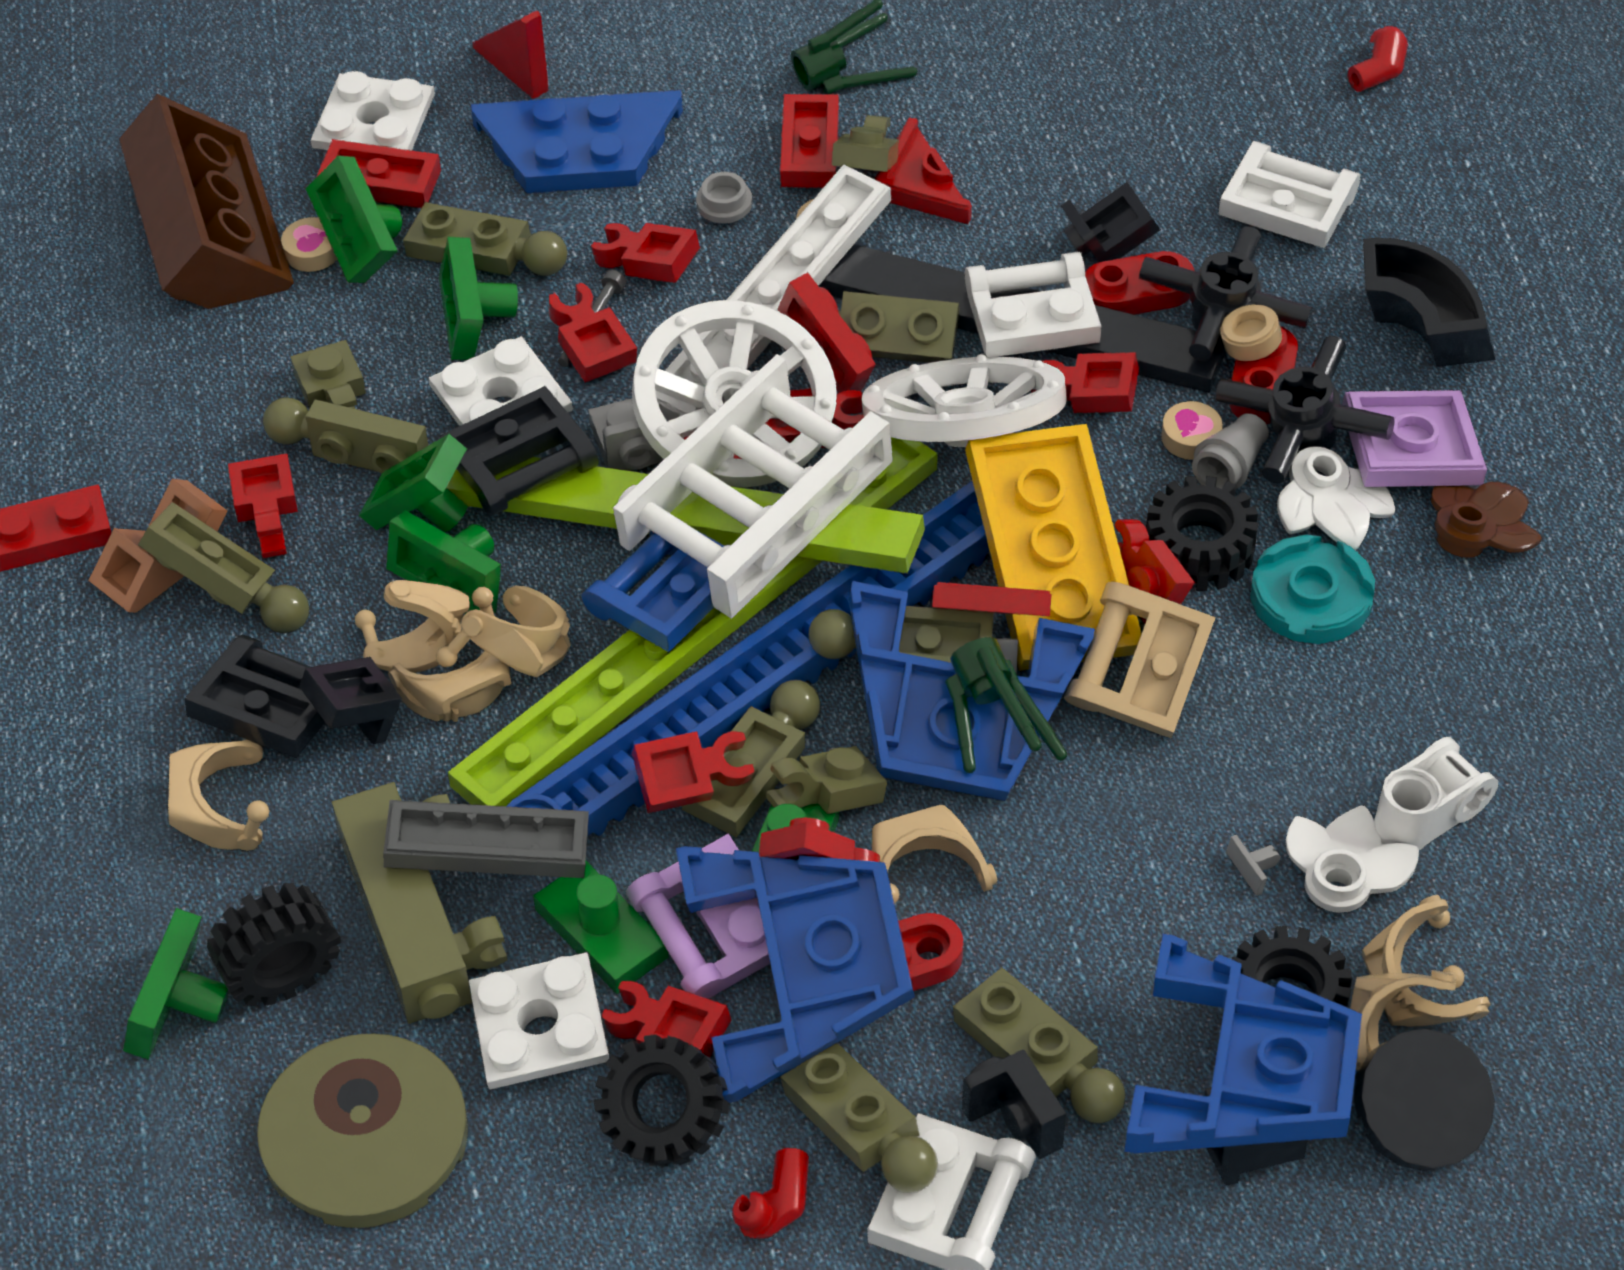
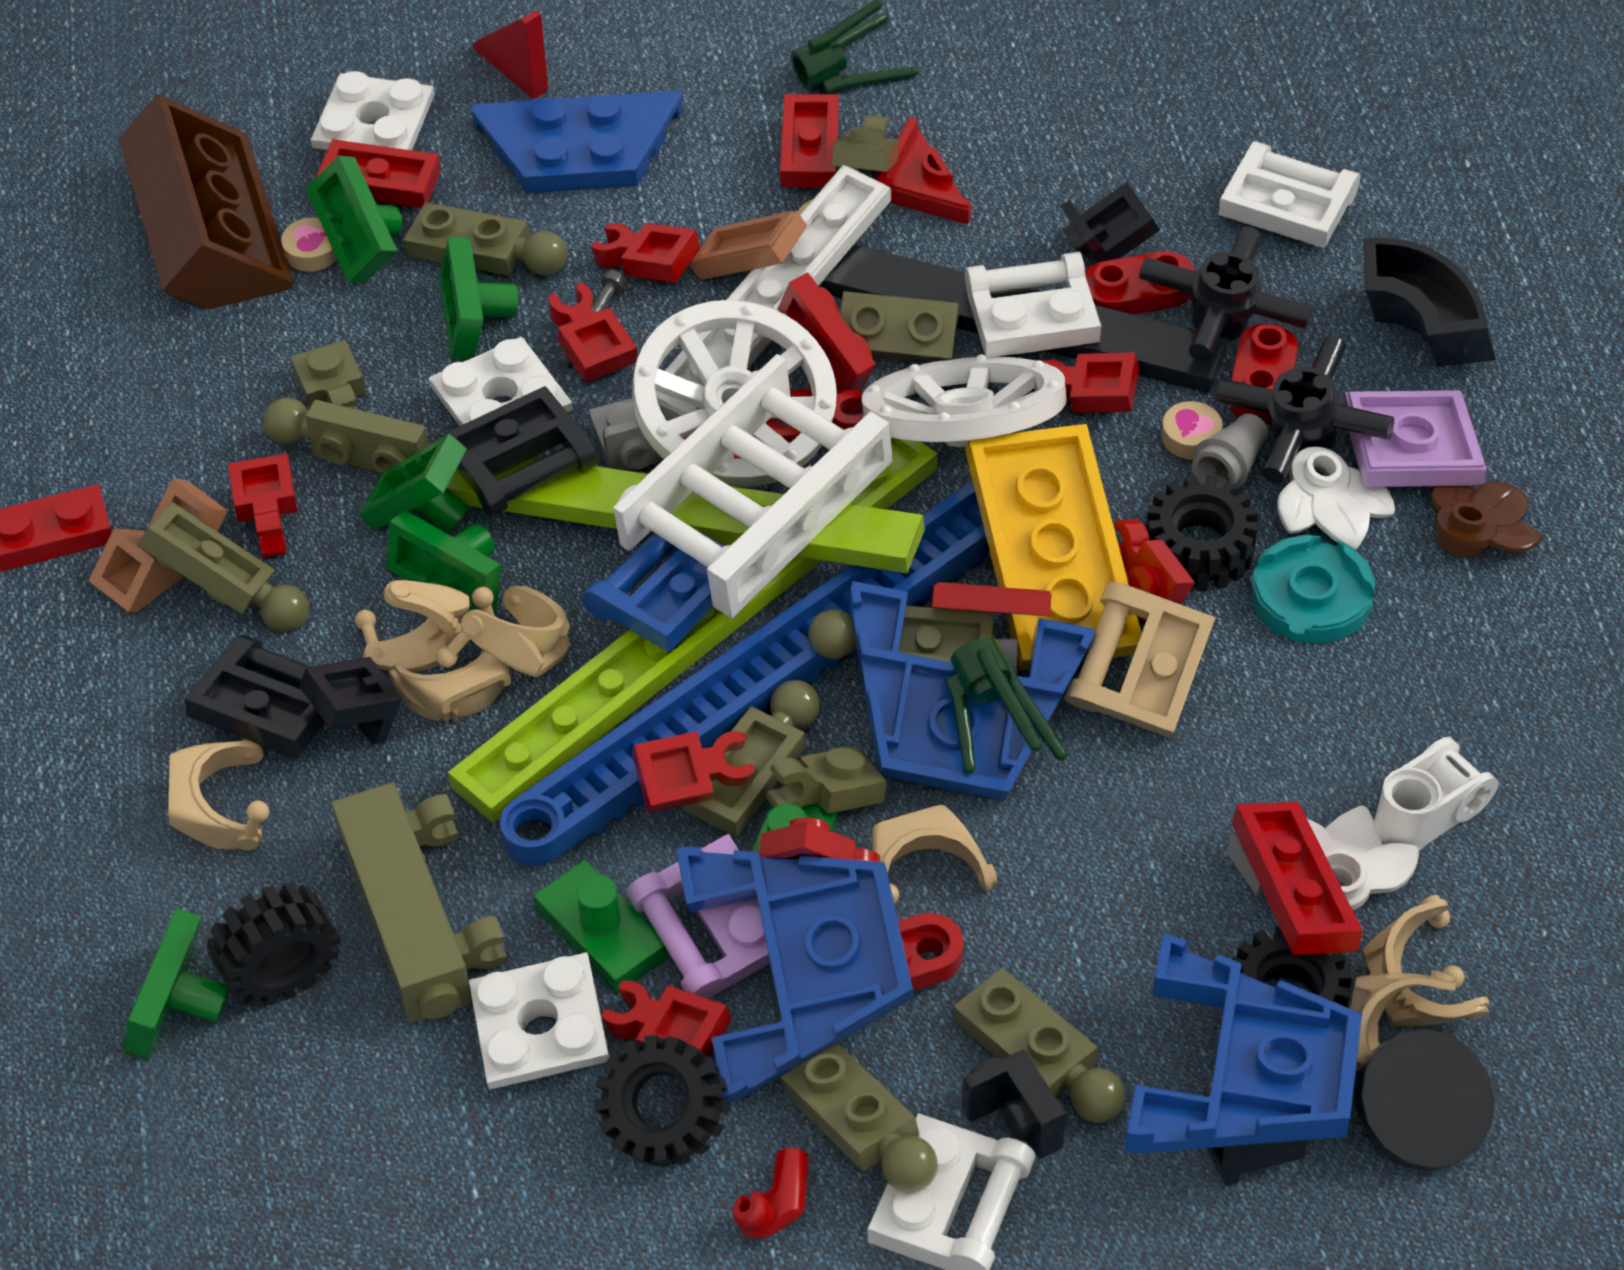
(362, 1129): olive tile -> none
(486, 839): dark grey plate -> none
(724, 198): light grey plate -> none
(748, 245): none -> nougat tile
(1251, 332): tan tile -> none
(1296, 878): none -> red plate
(1386, 62): red arm -> none

